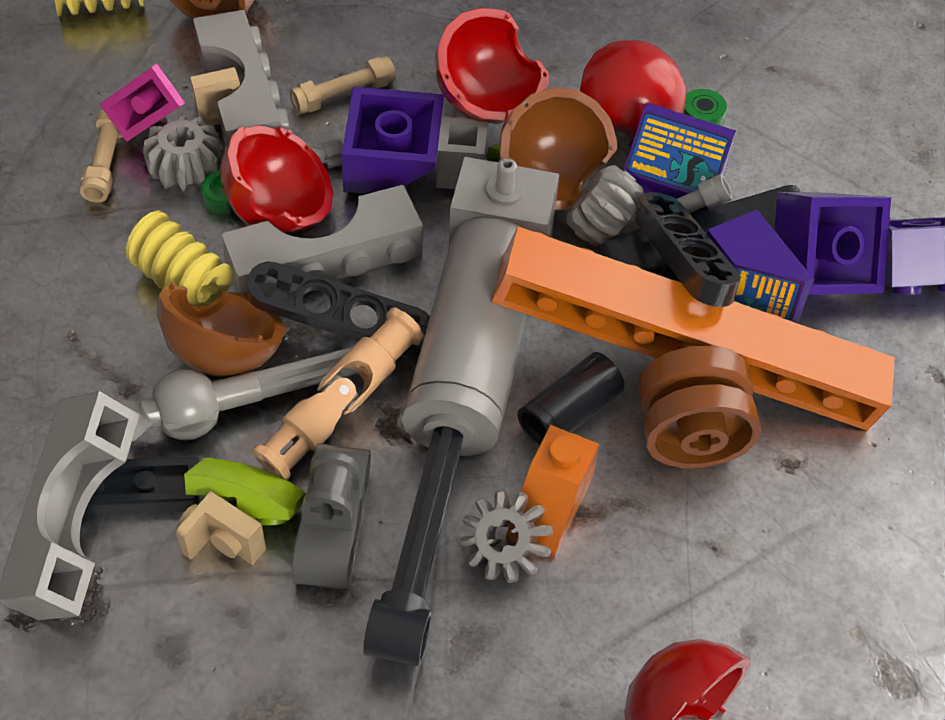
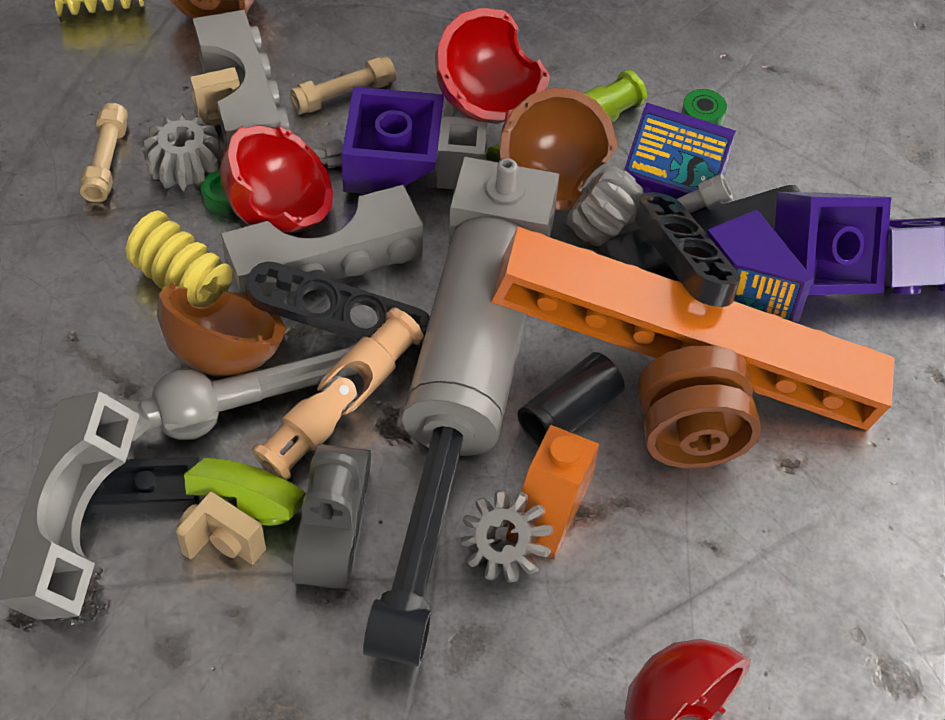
(142, 102): dark pink slope -> none
(630, 75): red cylinder -> none

